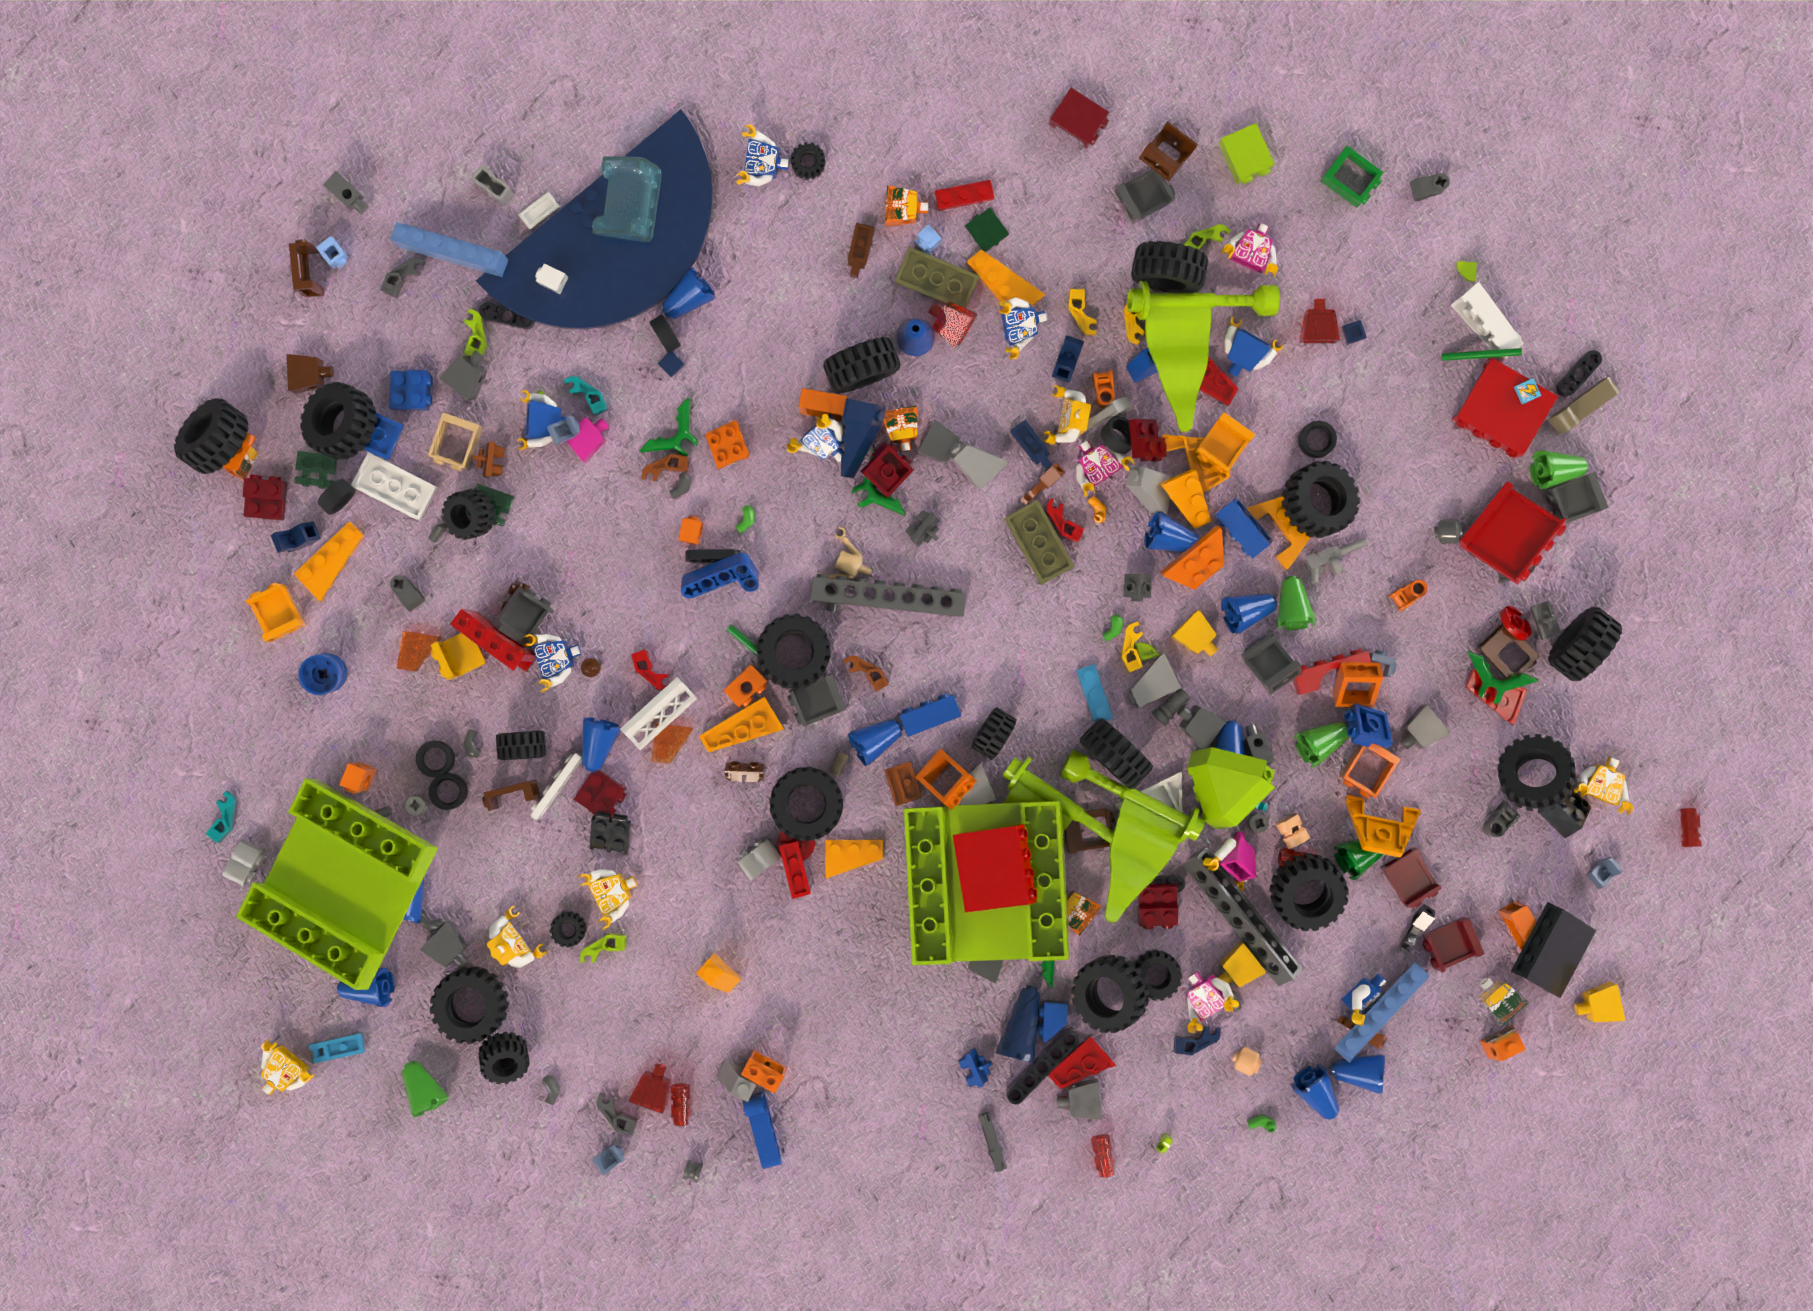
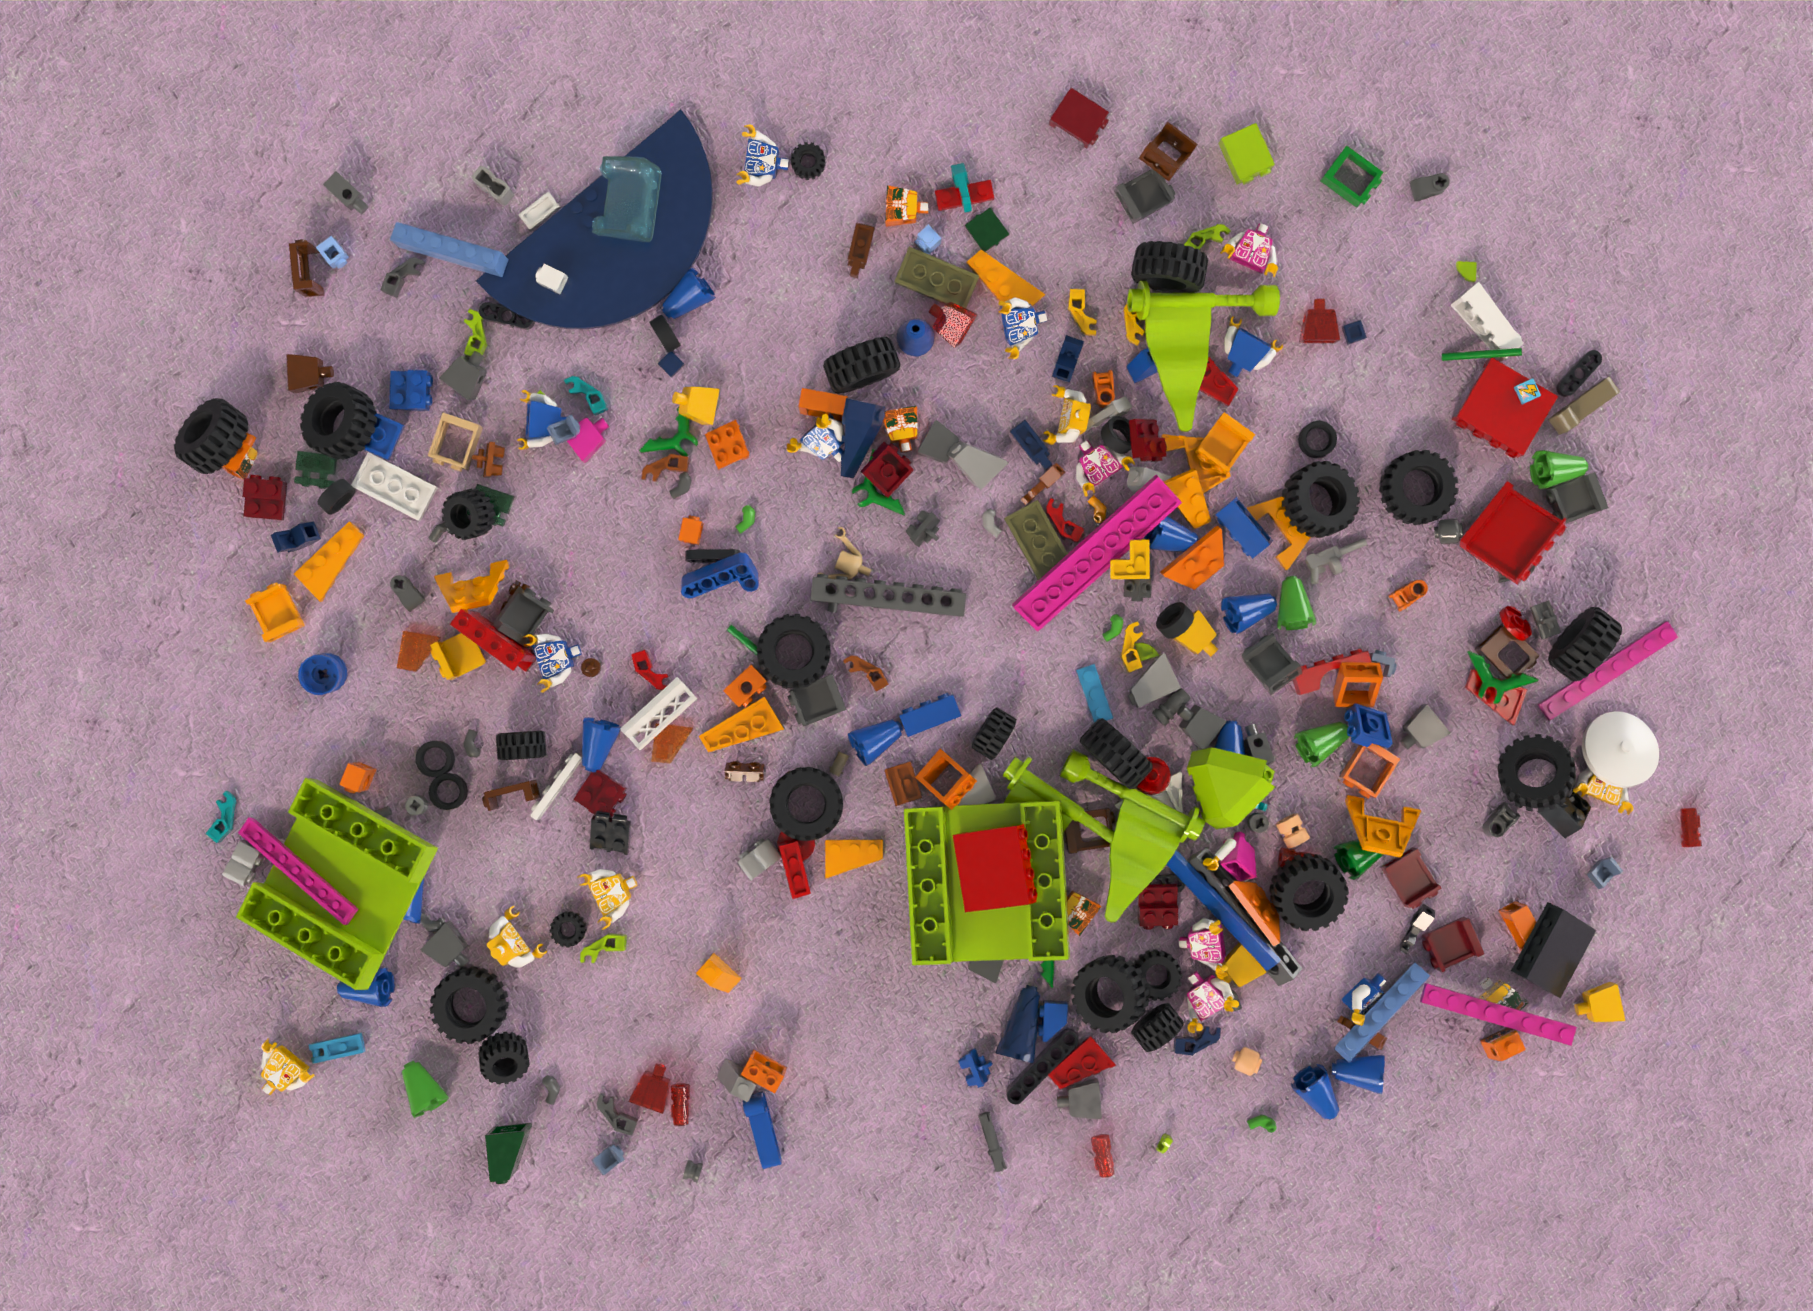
(298, 871): none -> dark pink plate
(473, 592): none -> light orange wing
(505, 1150): none -> dark green slope
(697, 403): none -> yellow torso
(961, 181): none -> teal piece
(988, 522): none -> light grey arm
(1093, 554): none -> dark pink plate
(1137, 566): none -> yellow plate
(1157, 779): none -> red tile
(1157, 1027): none -> black tyre
(1174, 620): none -> black tyre
(1207, 945): none -> torso
(1223, 911): none -> blue tile
(1259, 908): none -> orange wing
(1443, 482): none -> black tyre
(1498, 1014): none -> dark pink plate
(1608, 670): none -> dark pink plate
(1620, 749): none -> white dish

